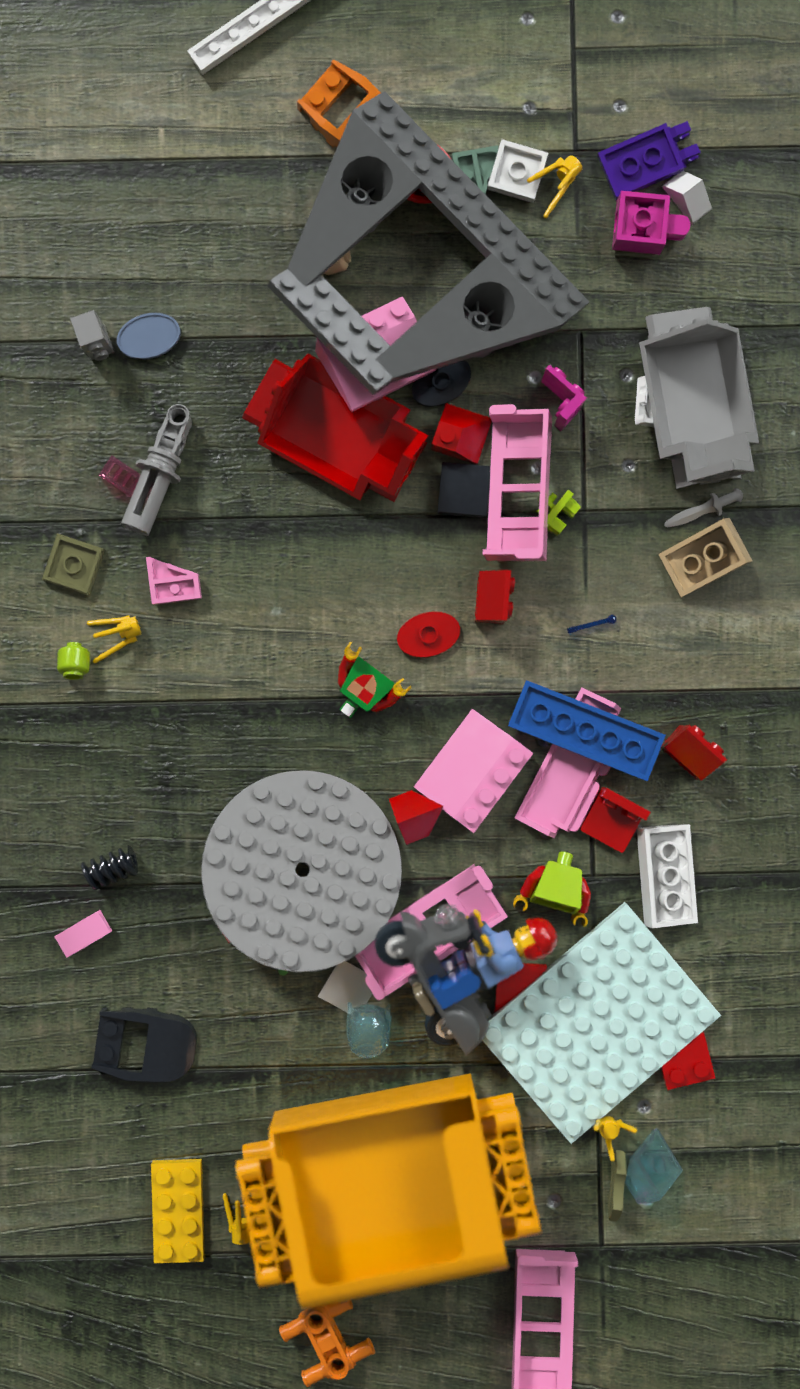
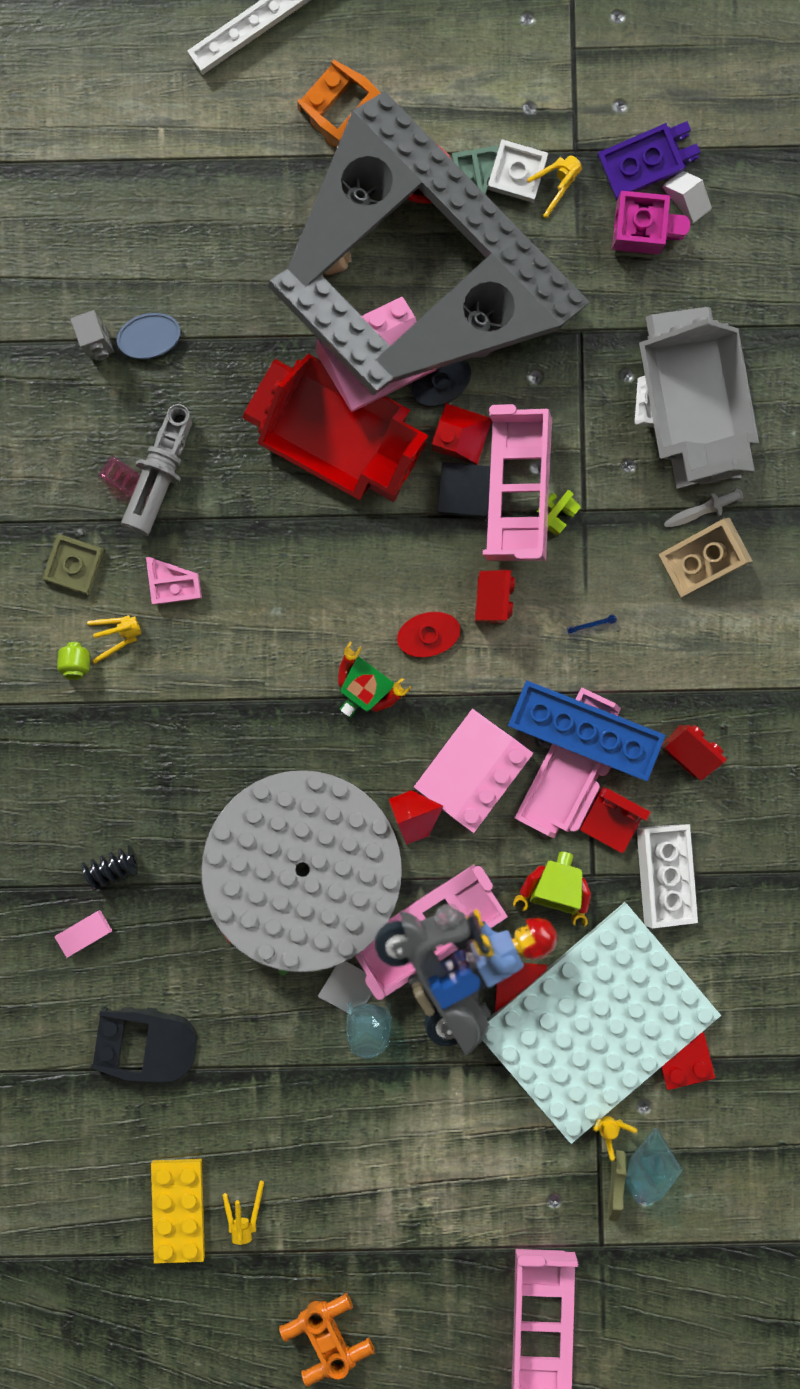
(387, 1191): light orange piece -> none
(571, 395): dark pink bracket -> none

